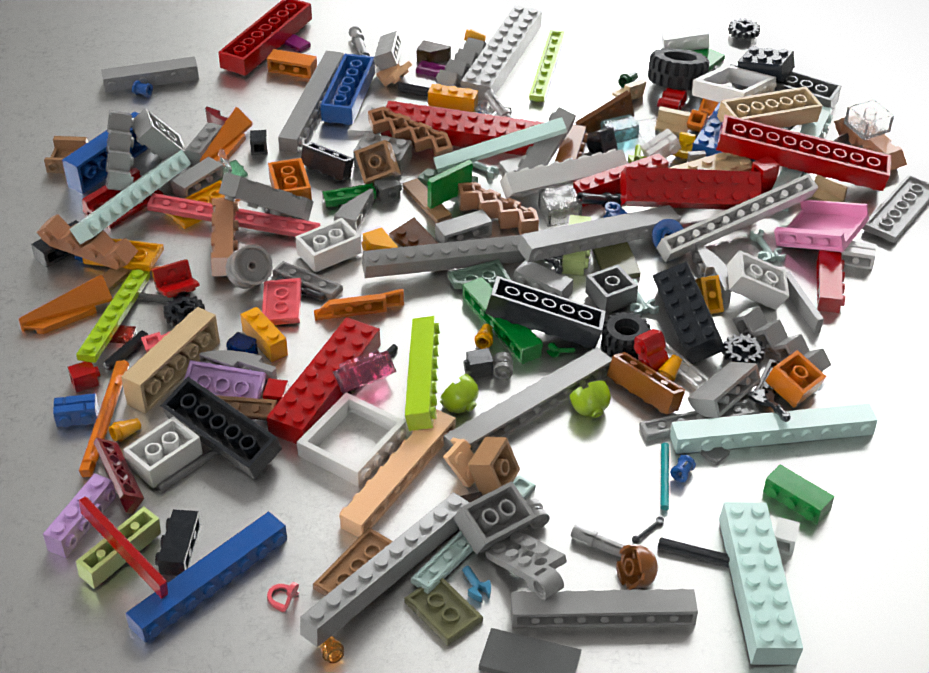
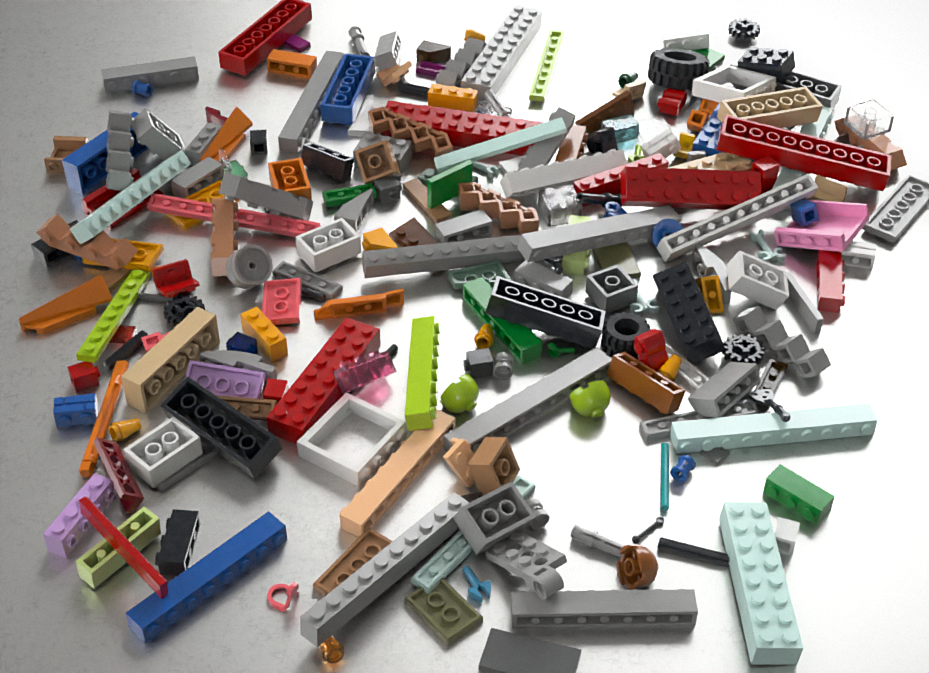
(672, 119): tan panel -> none
(795, 378): orange brick -> none
(804, 212): none -> blue brick

